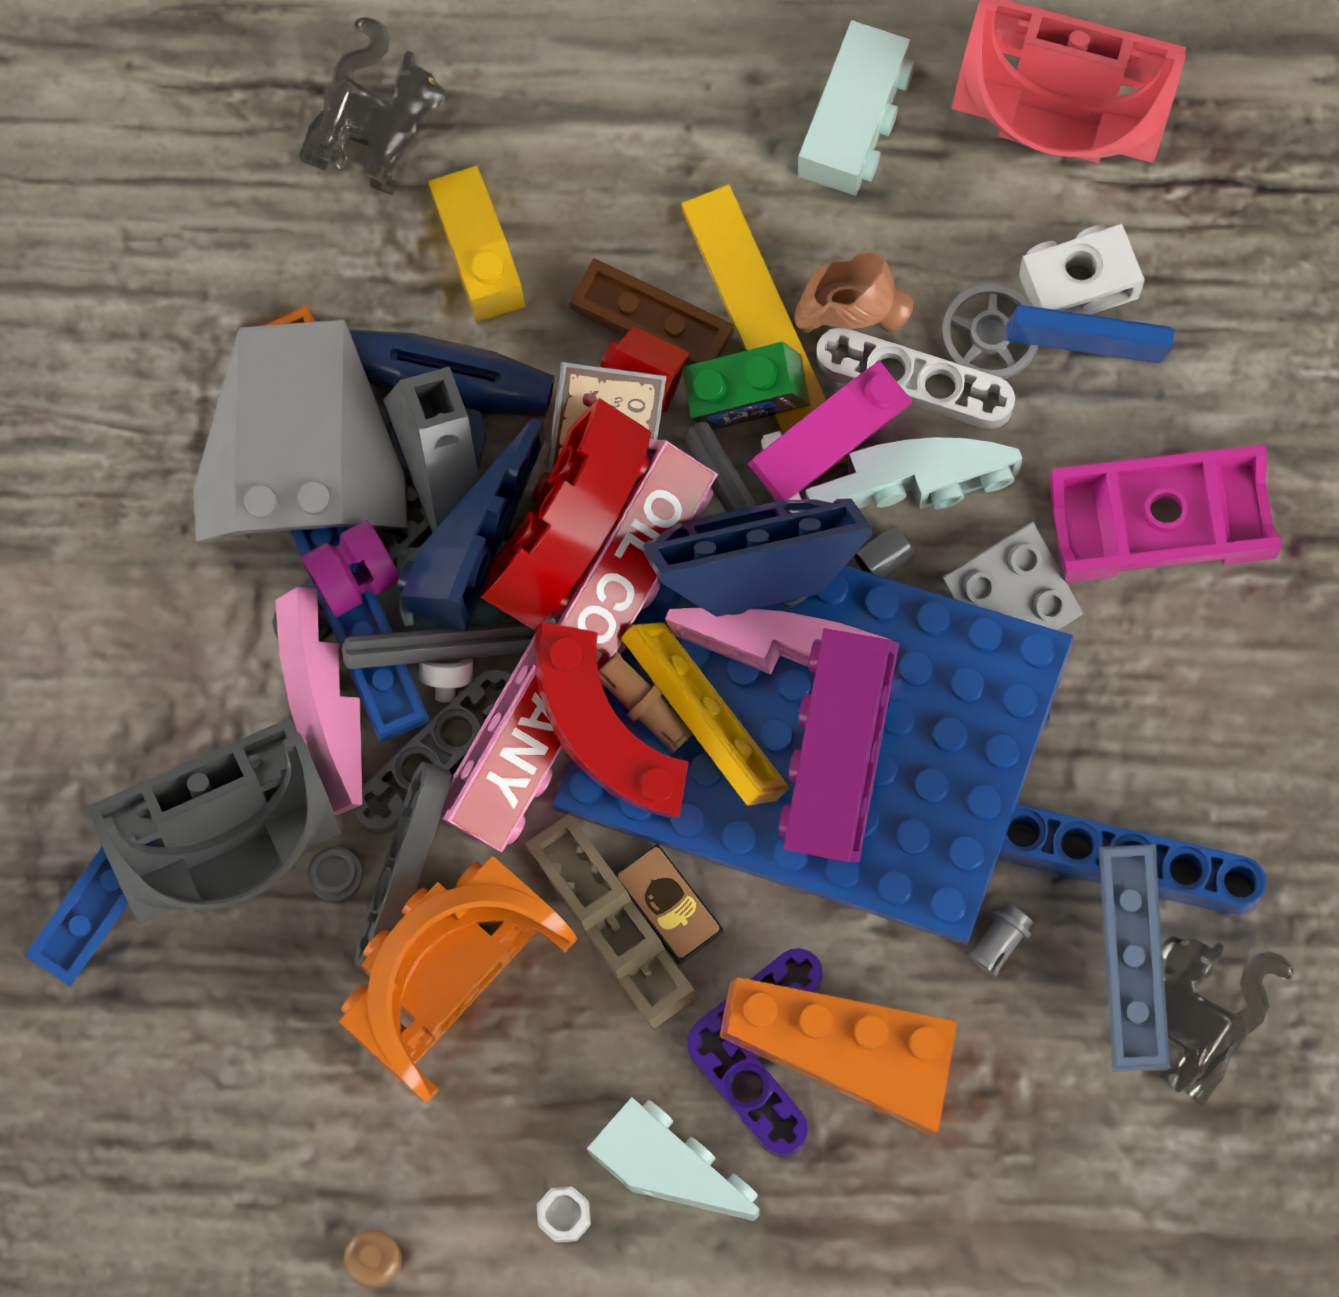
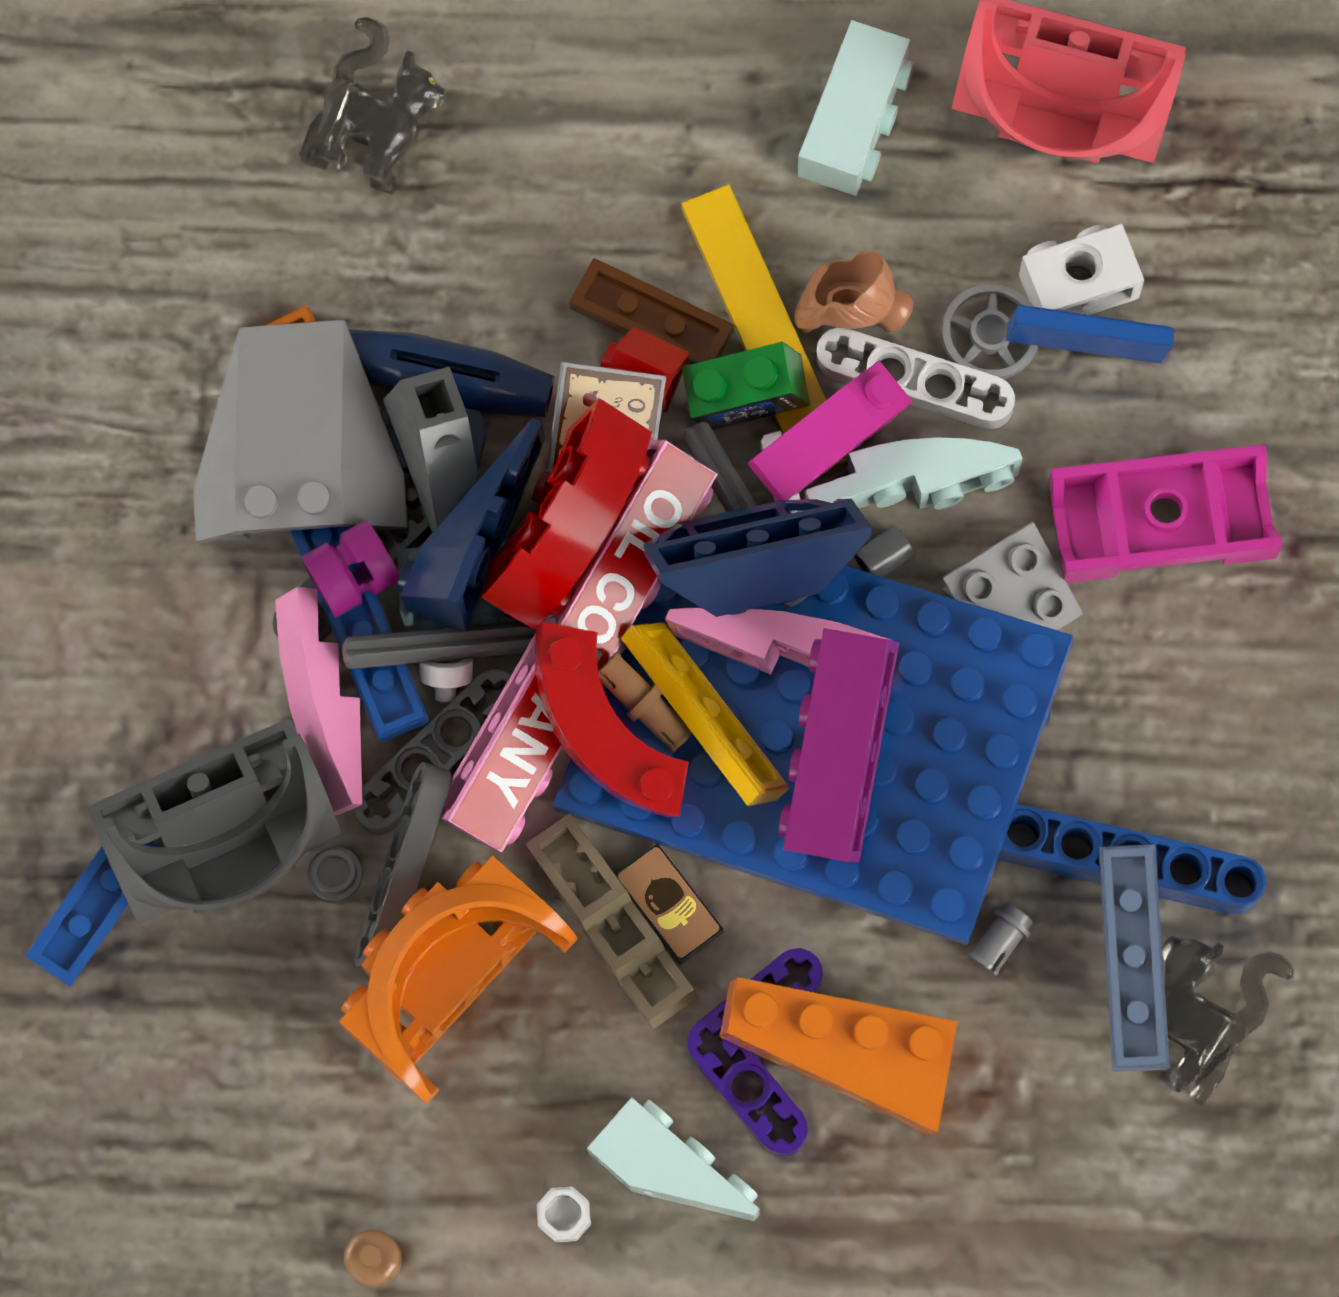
(477, 244): yellow slope -> none

